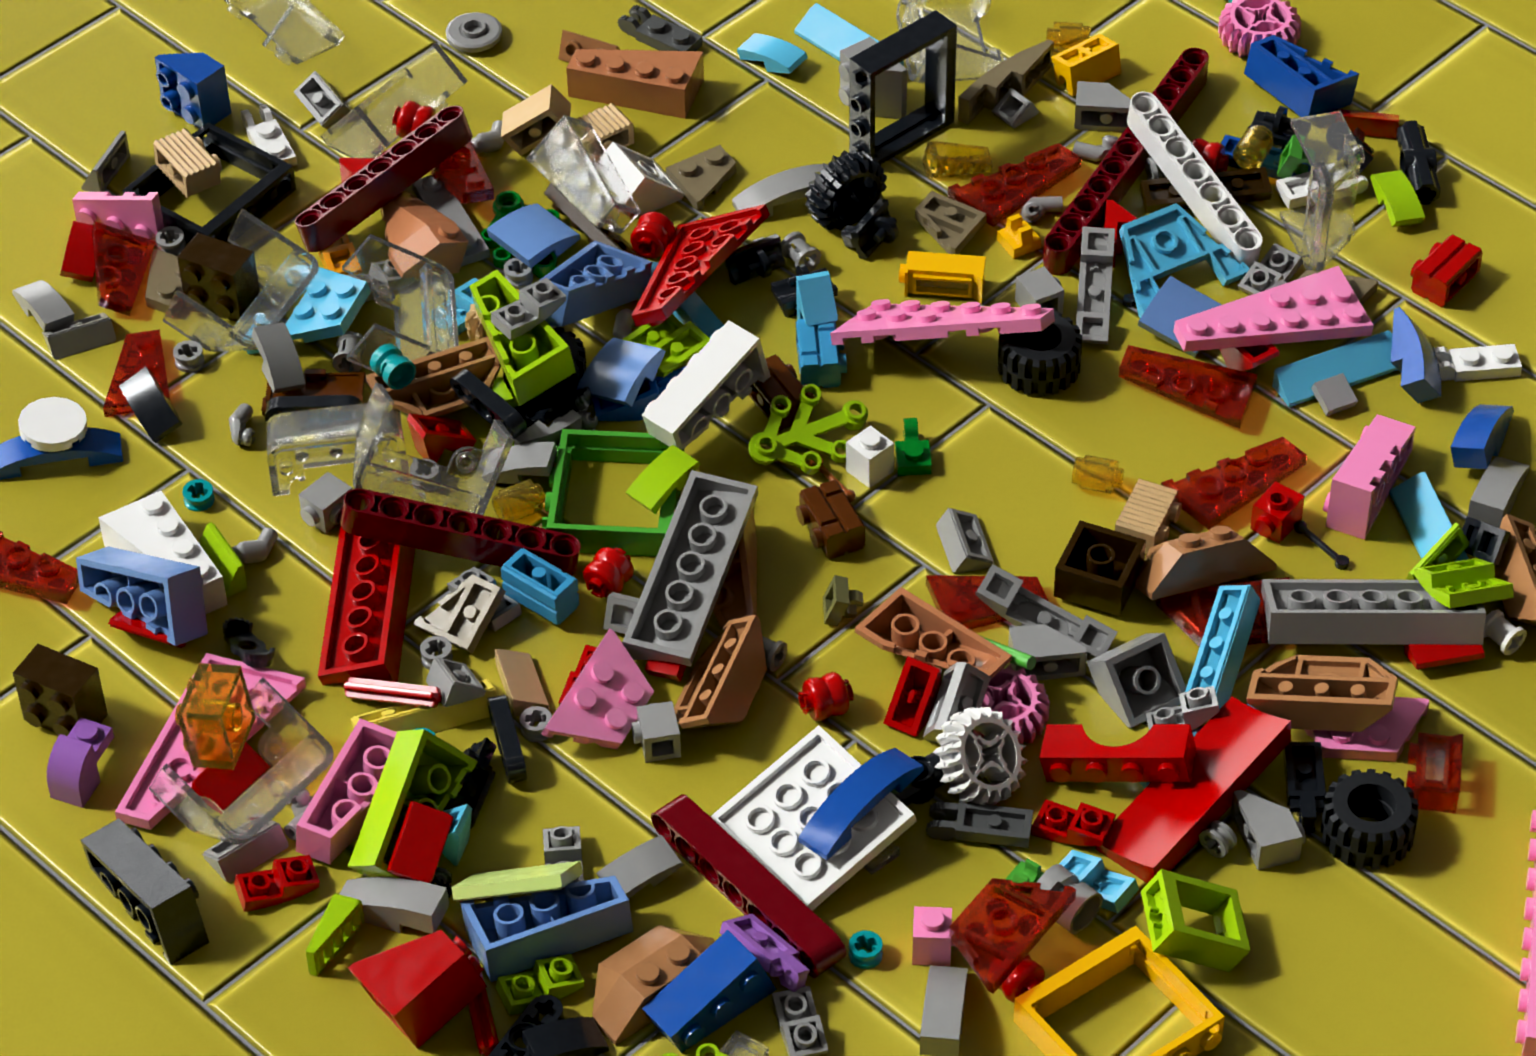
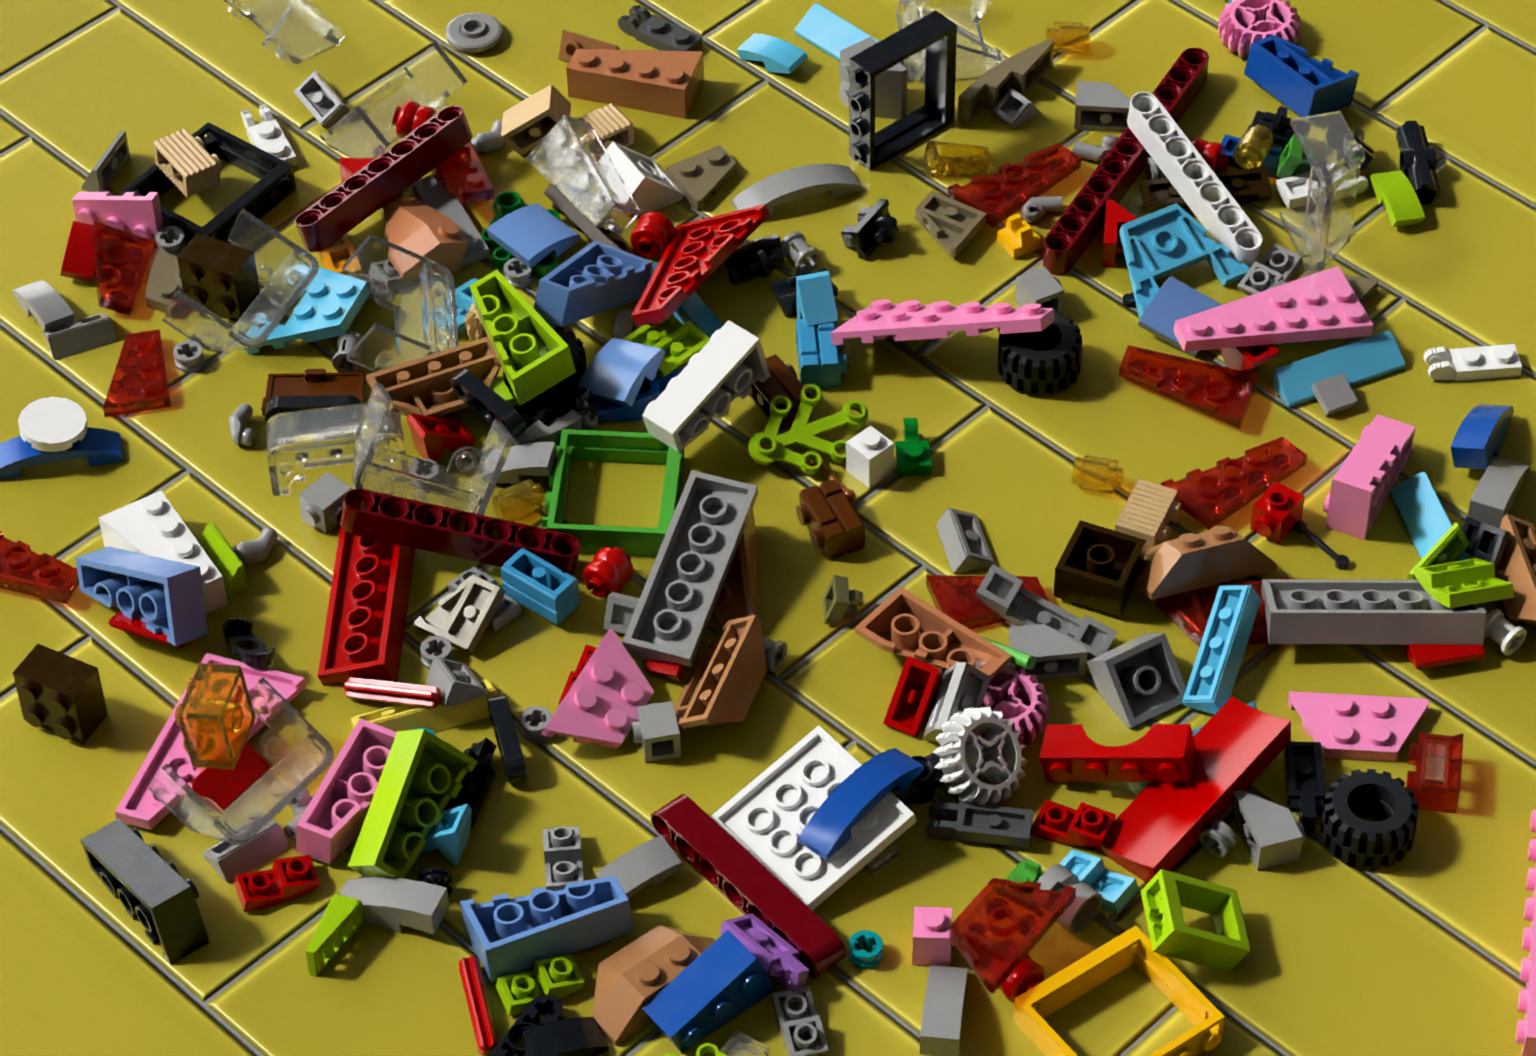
(73, 762): medium lavender brick -> none
(150, 404): black slope -> none
(193, 87): blue slope -> none
(193, 488): teal bush -> none
(280, 357): light grey slope -> none
(392, 366): teal wheel -> none
(420, 843): red slope -> none
(421, 983): red slope -> none
(517, 881): yellowish green tile -> none
(519, 680): tan slope -> none
(533, 307): light grey slope -> none
(661, 477): lime slope -> none
(825, 696): red piece -> none
(844, 189): black gear -> none
(943, 275): yellow window -> none
(1088, 61): yellow hinge -> none
(1095, 284): light grey slope -> none
(1196, 708): light grey slope -> none
(1324, 692): medium nougat wedge -> none
(1372, 123): red slope -> none
(1414, 359): slope -> none
(1446, 270): red brick -> none

